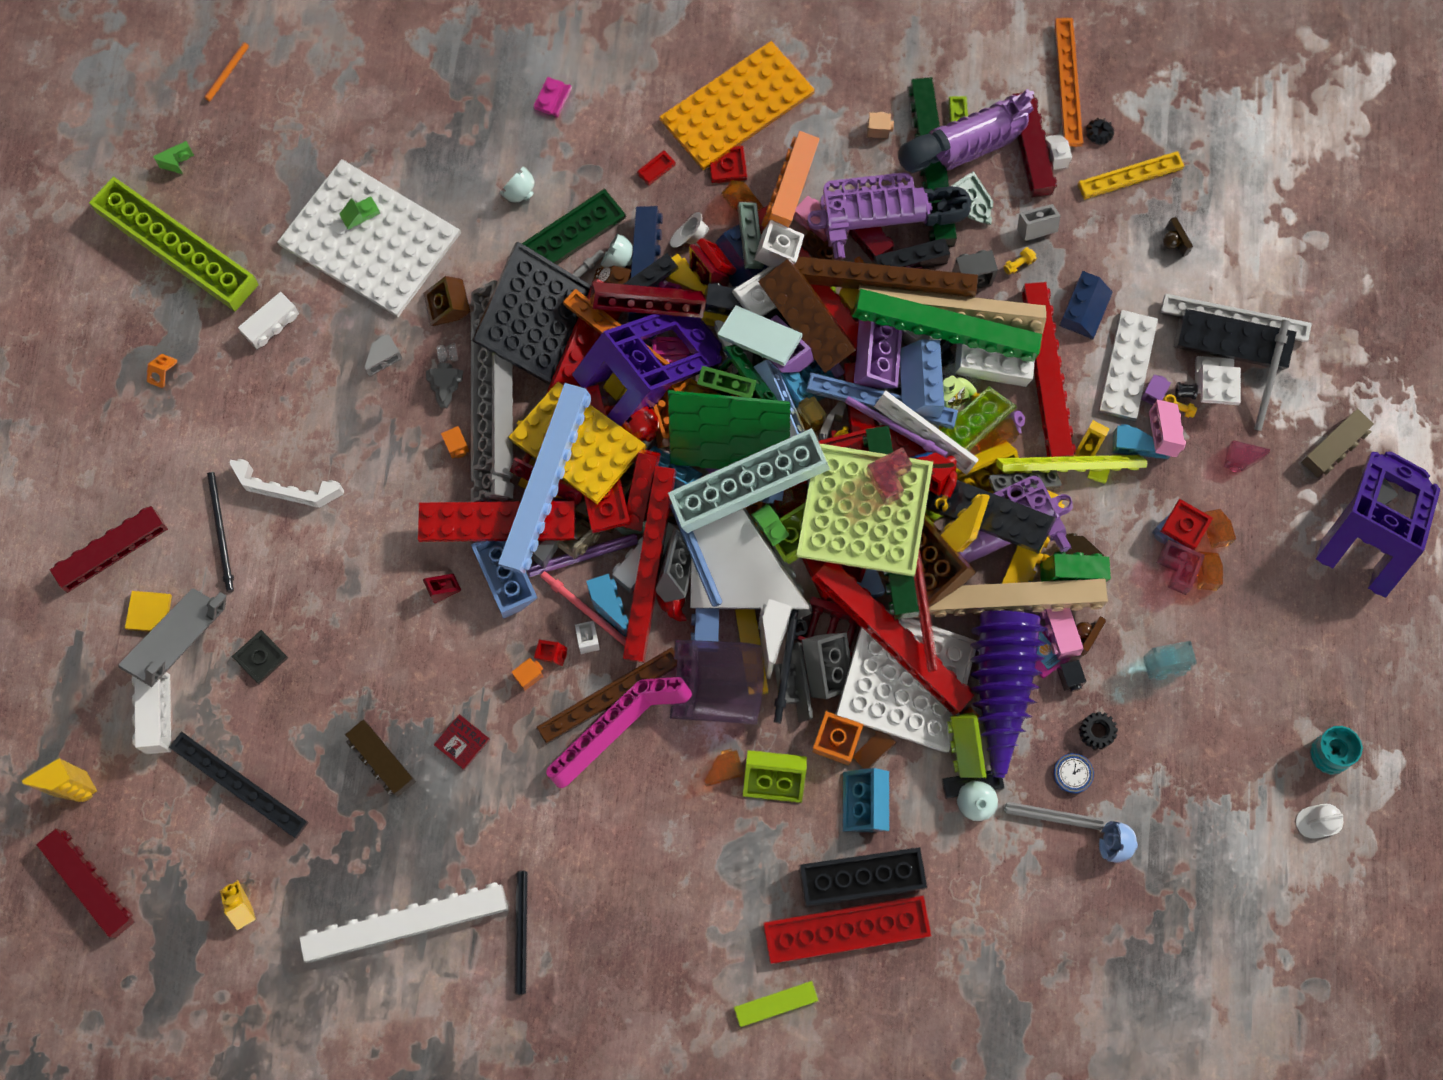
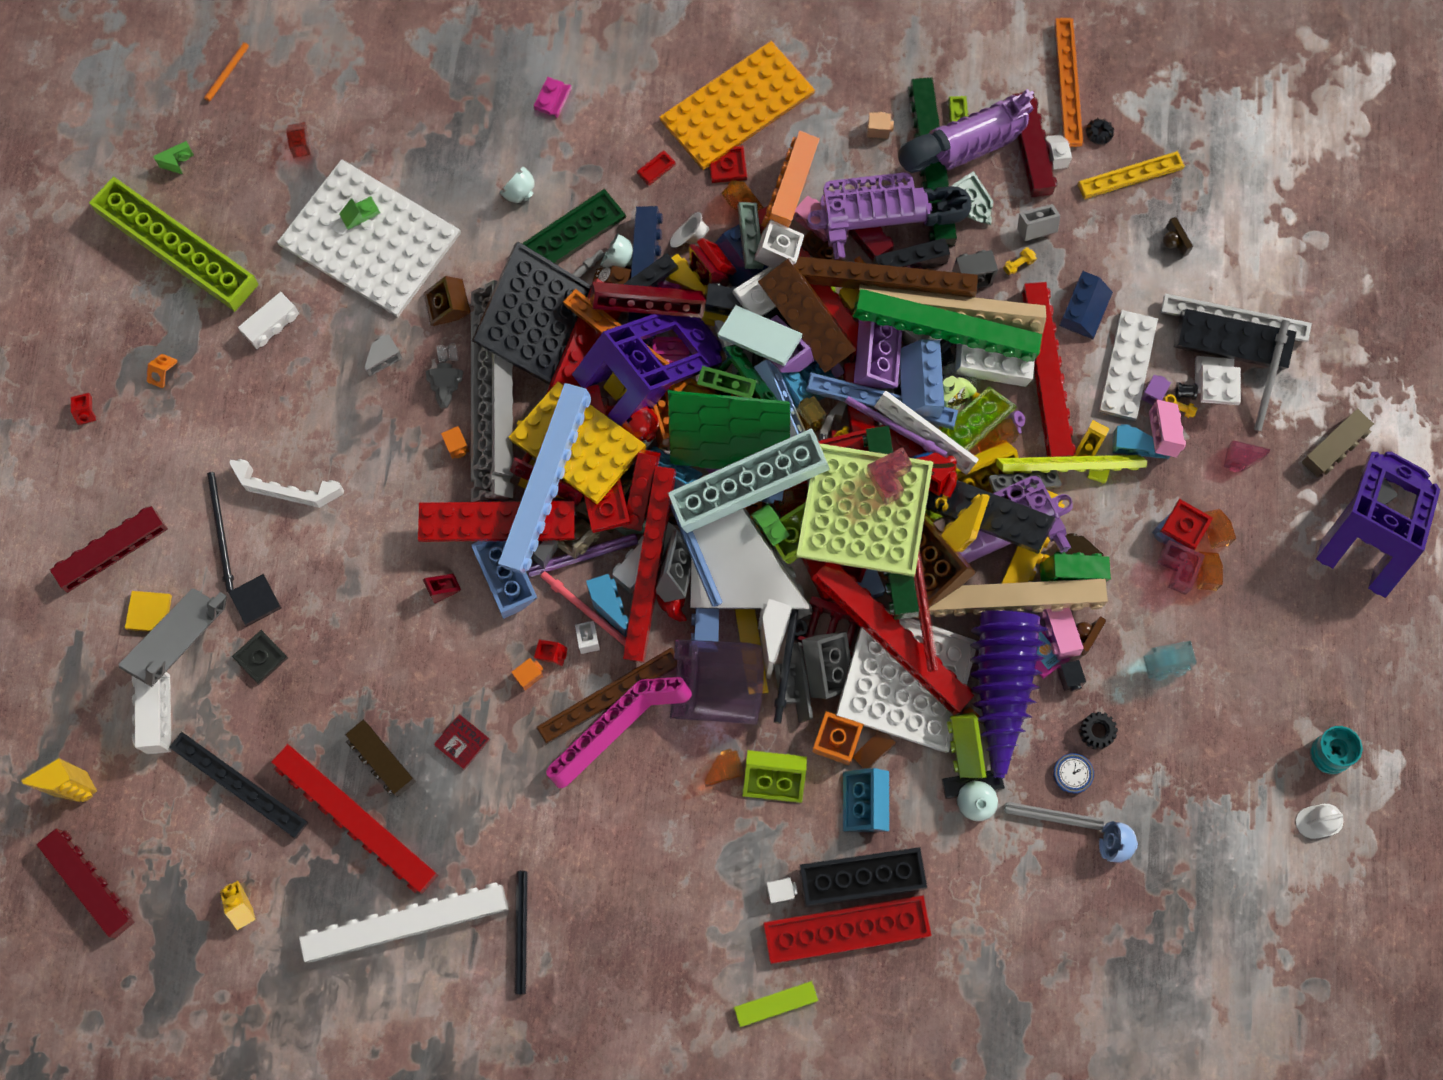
(82, 408): none -> red bracket
(255, 600): none -> black tile
(298, 140): none -> clear red slope
(355, 819): none -> red brick
(781, 890): none -> white brick

